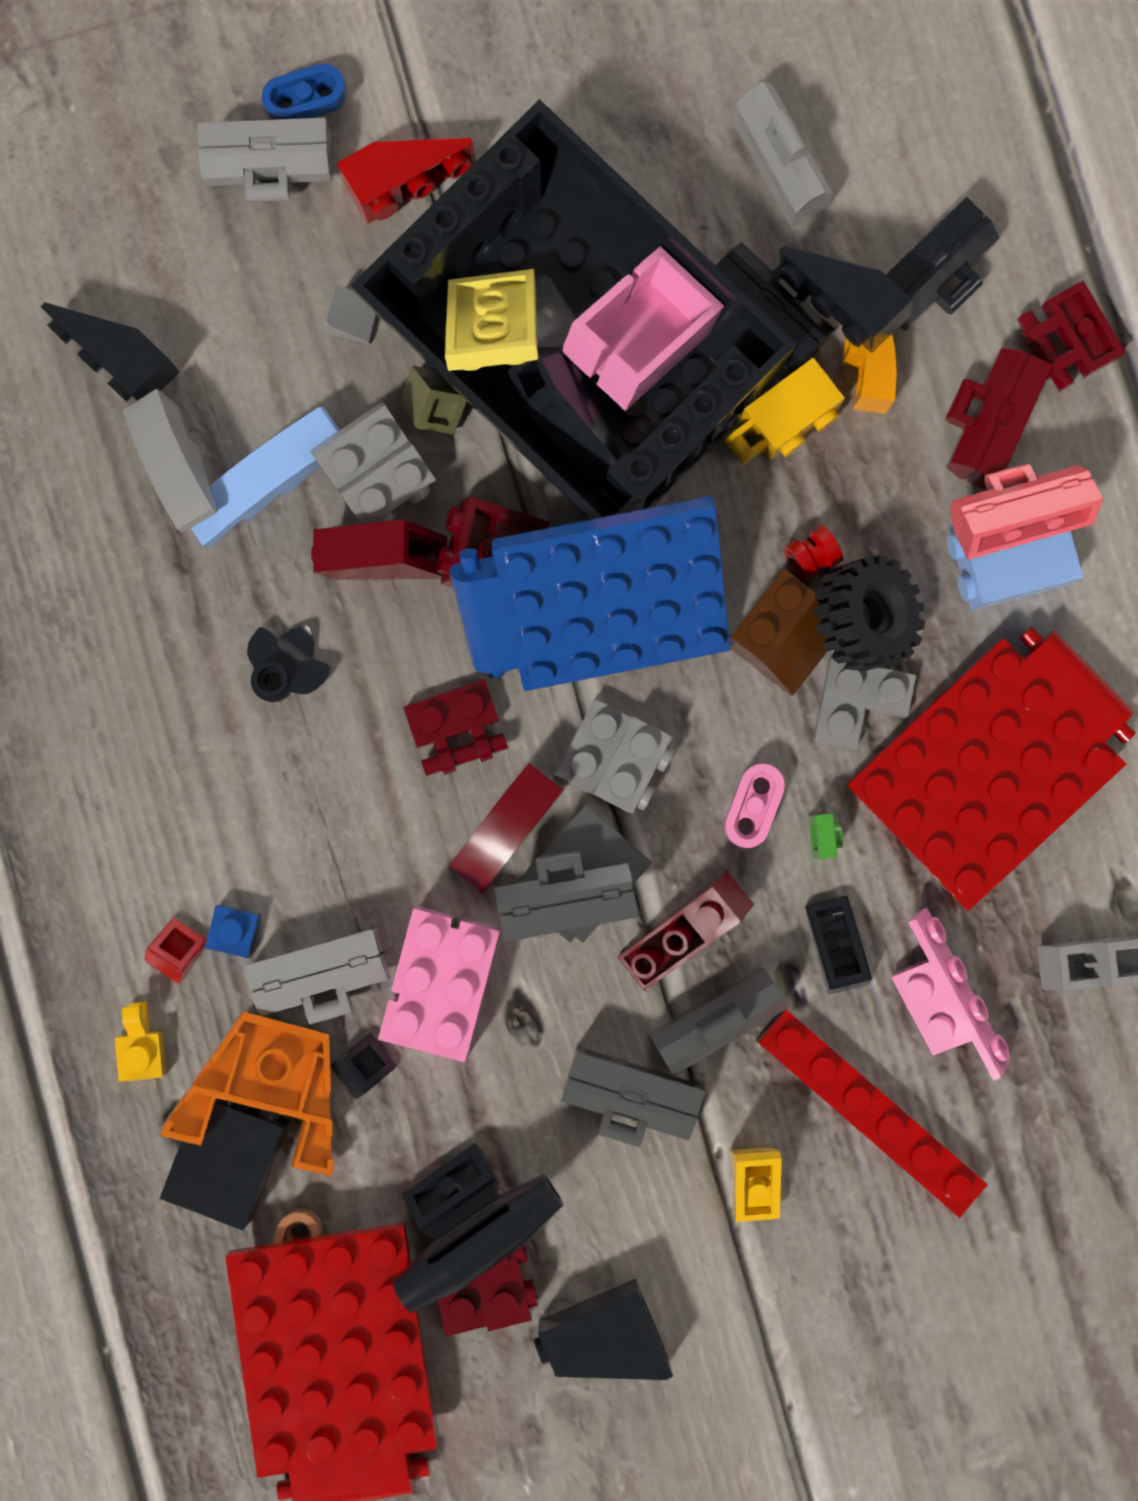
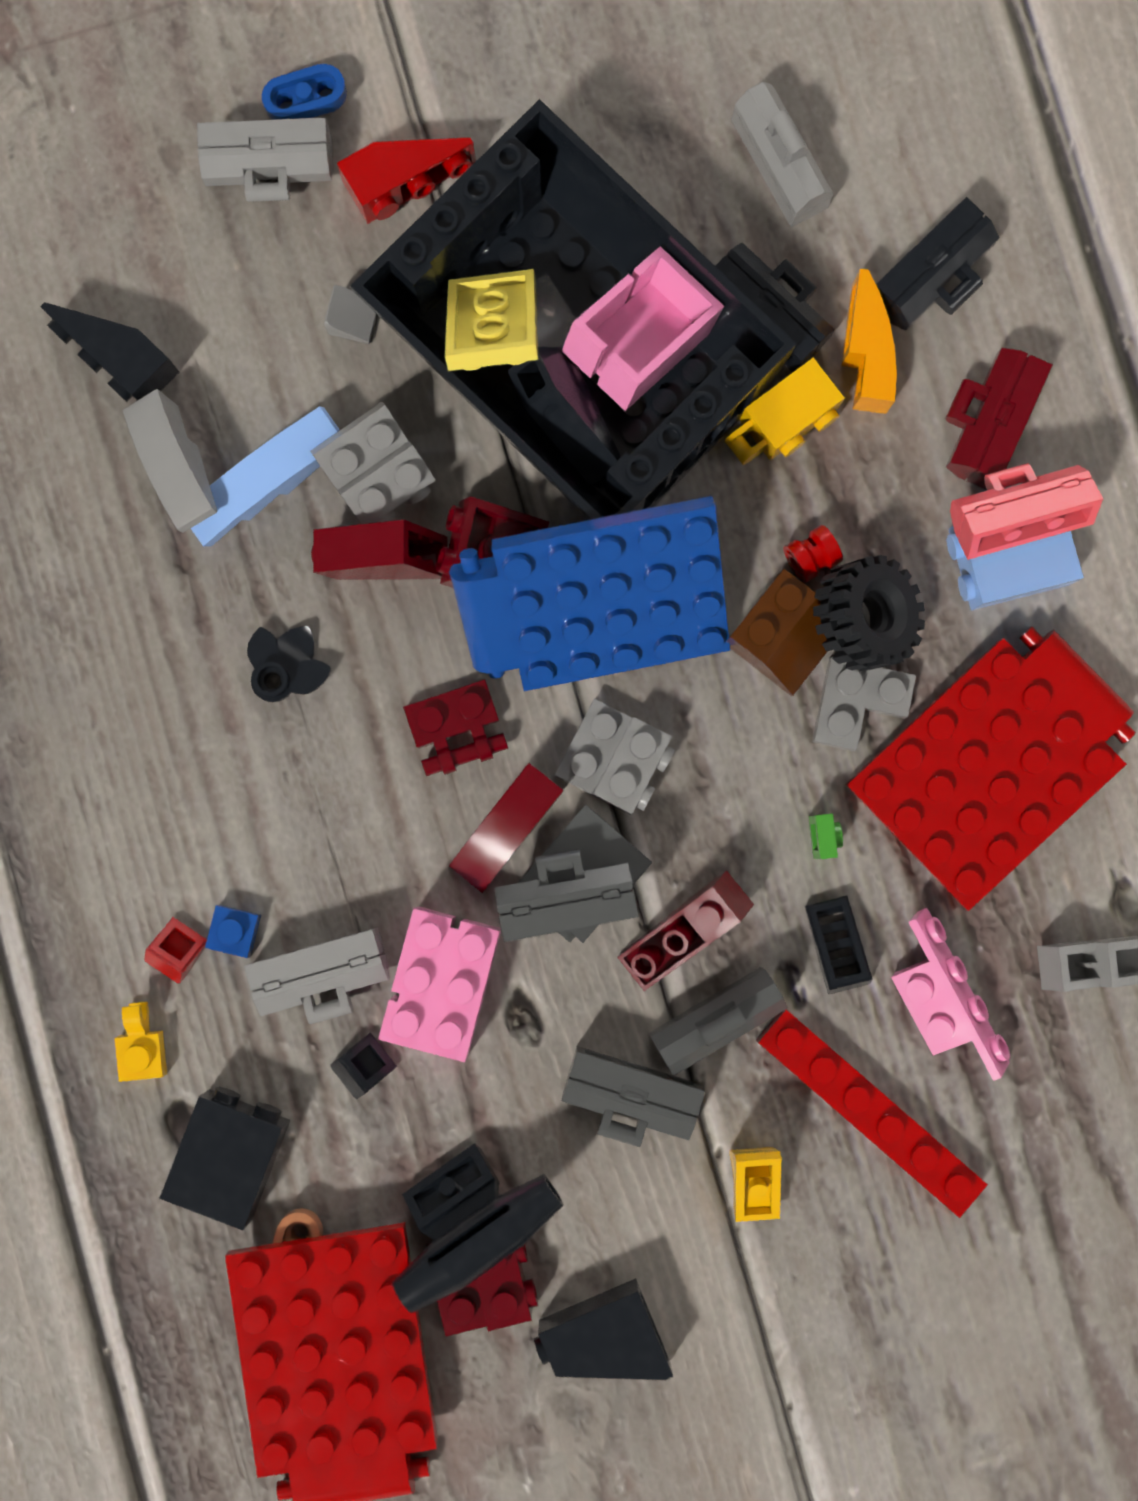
(269, 1069): orange wing -> none
(431, 401): olive panel -> none
(754, 806): bright pink plate -> none
(853, 294): black slope -> none
(1082, 331): dark red plate -> none

